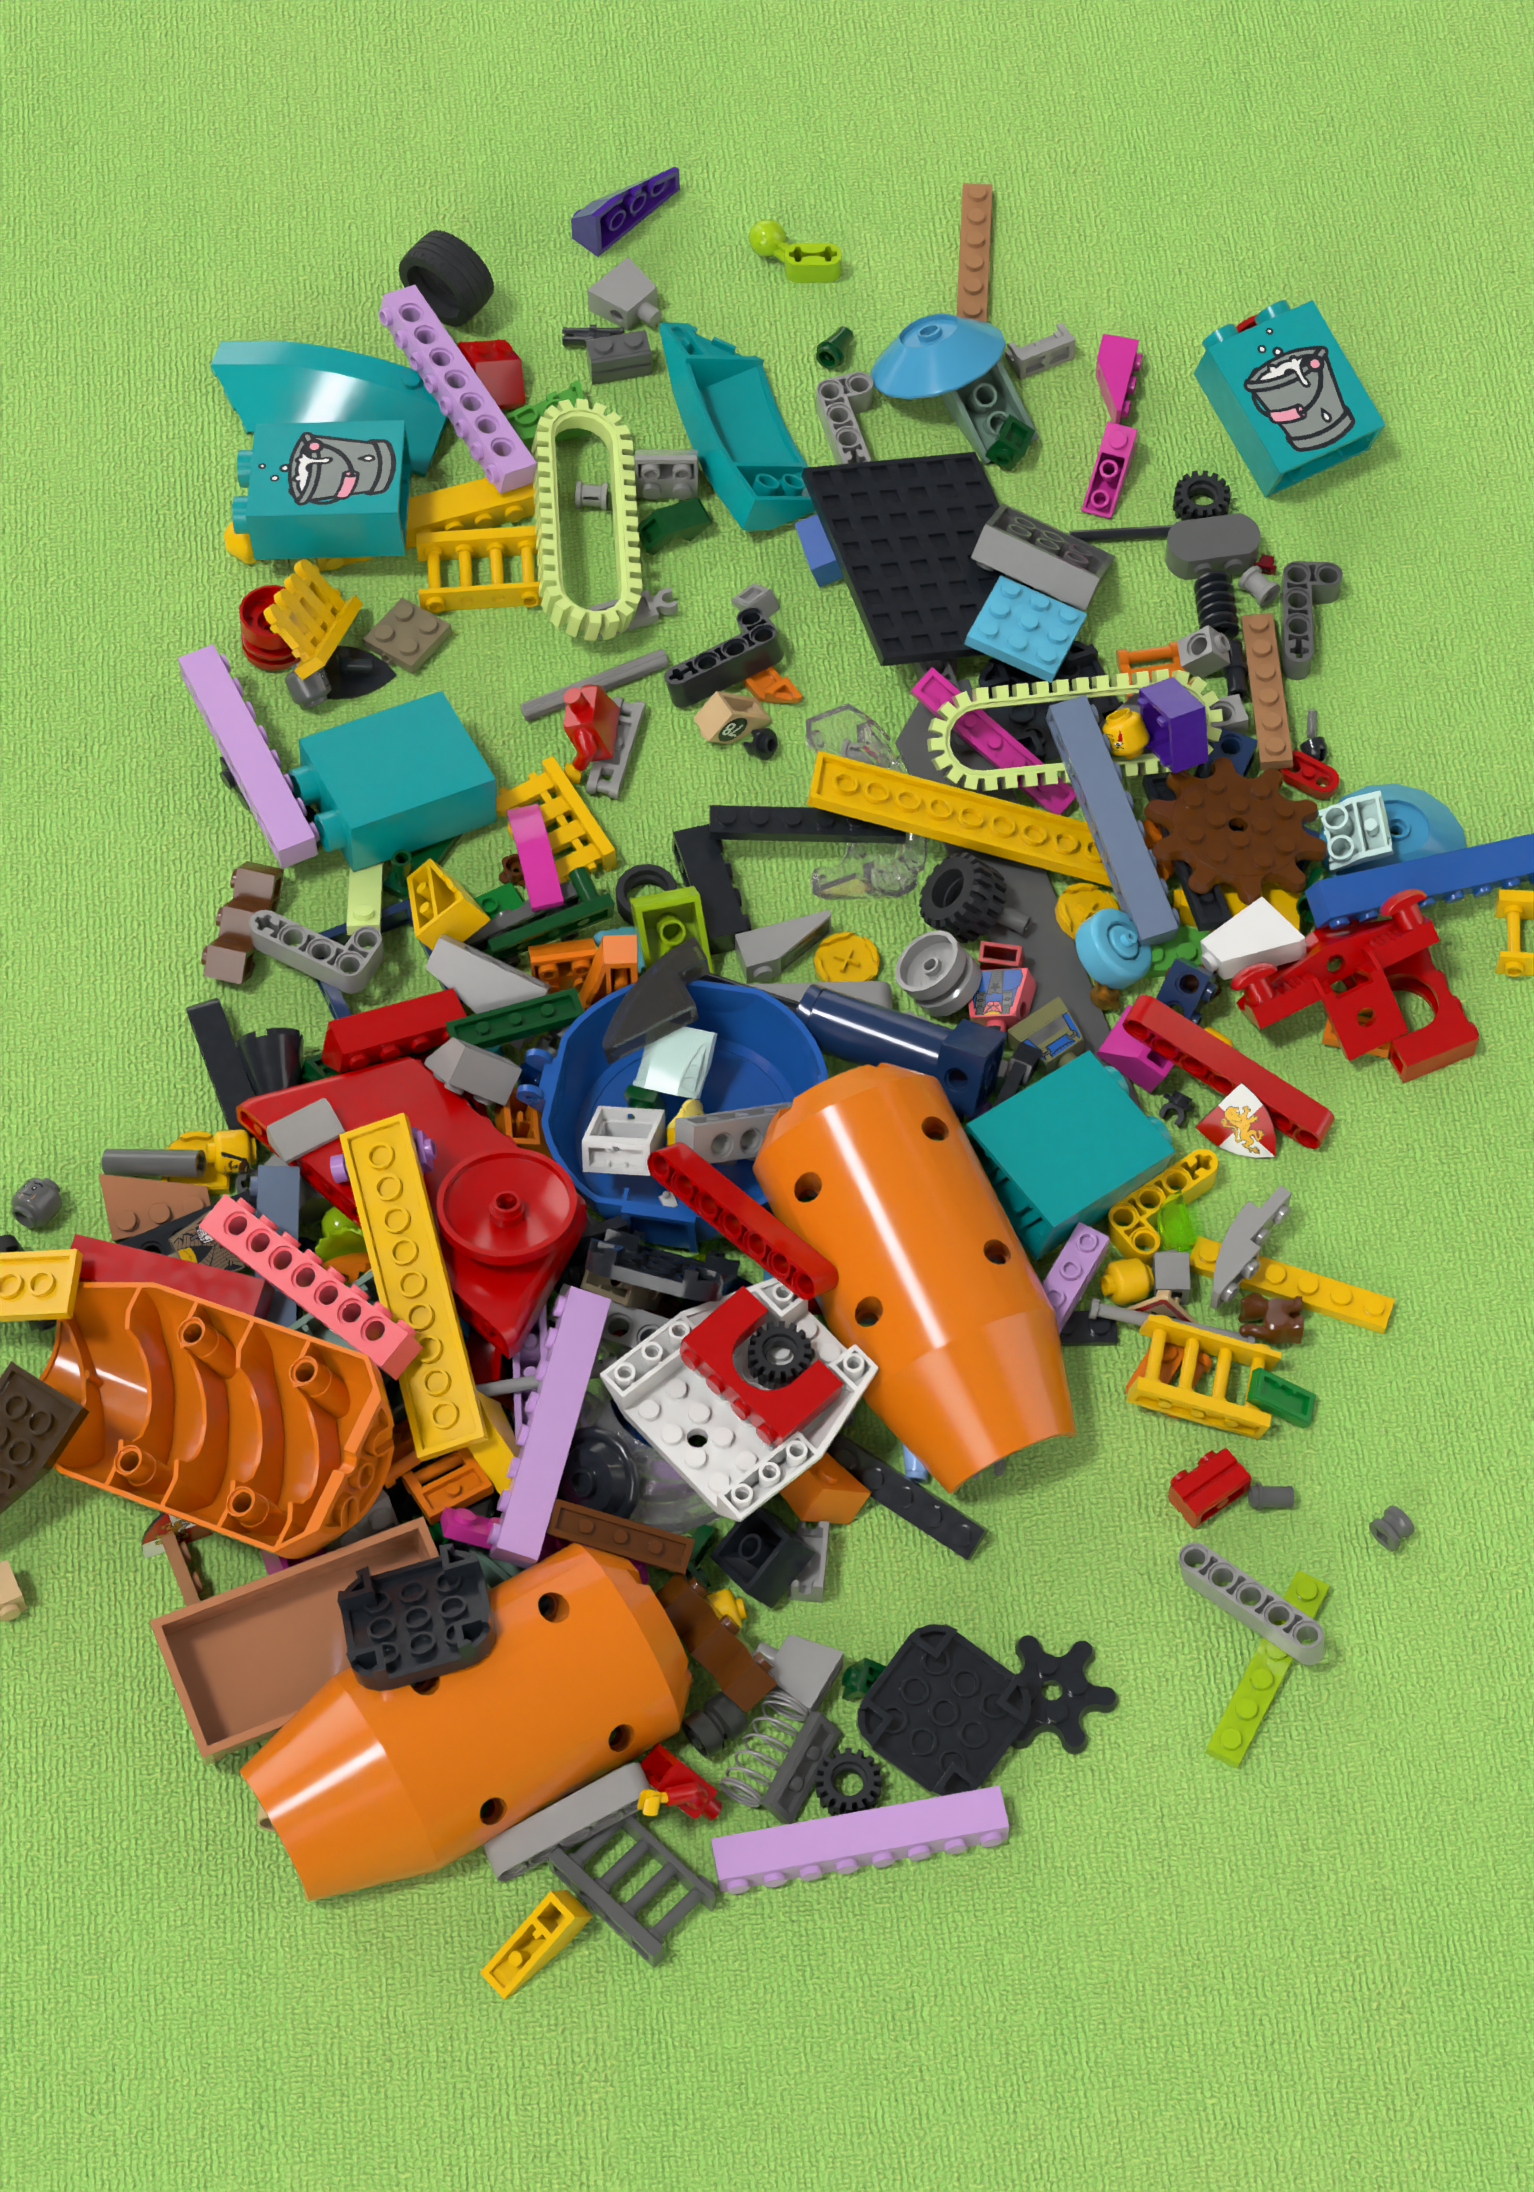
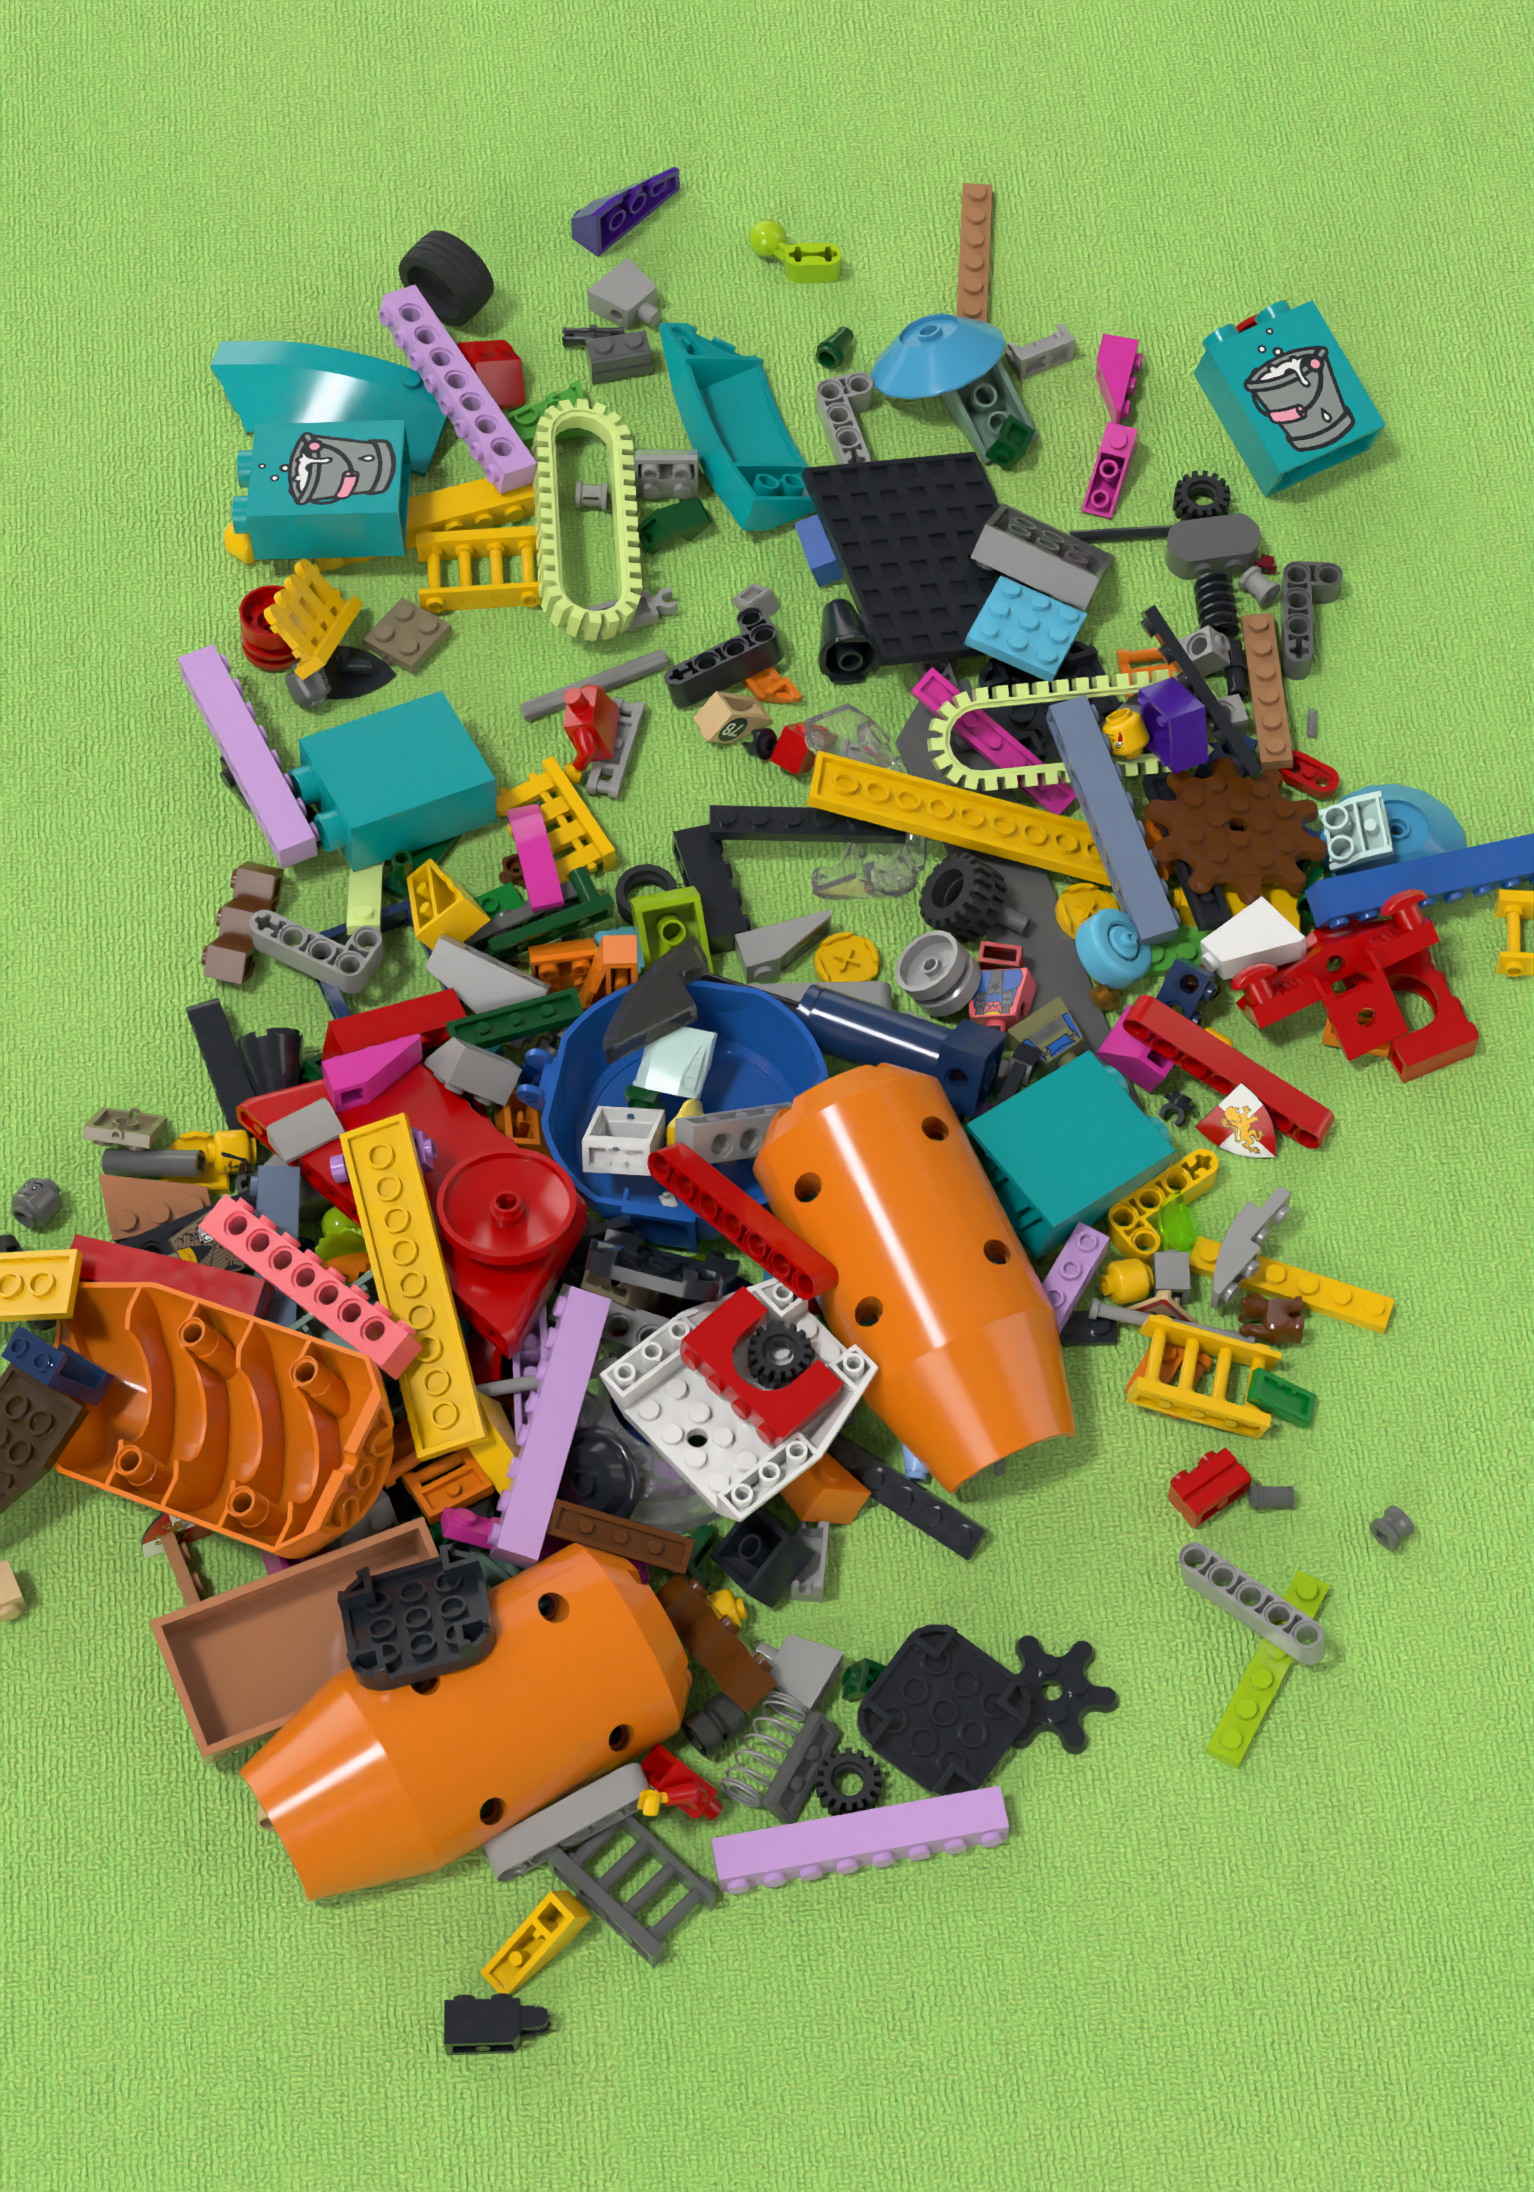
(58, 1368): none -> dark blue panel
(119, 1127): none -> dark tan plate
(365, 1074): none -> dark pink slope
(490, 2024): none -> black hinge
(792, 750): none -> red slope
(844, 645): none -> black cone
(1191, 679): none -> black plate
(1315, 748): black hinge -> none

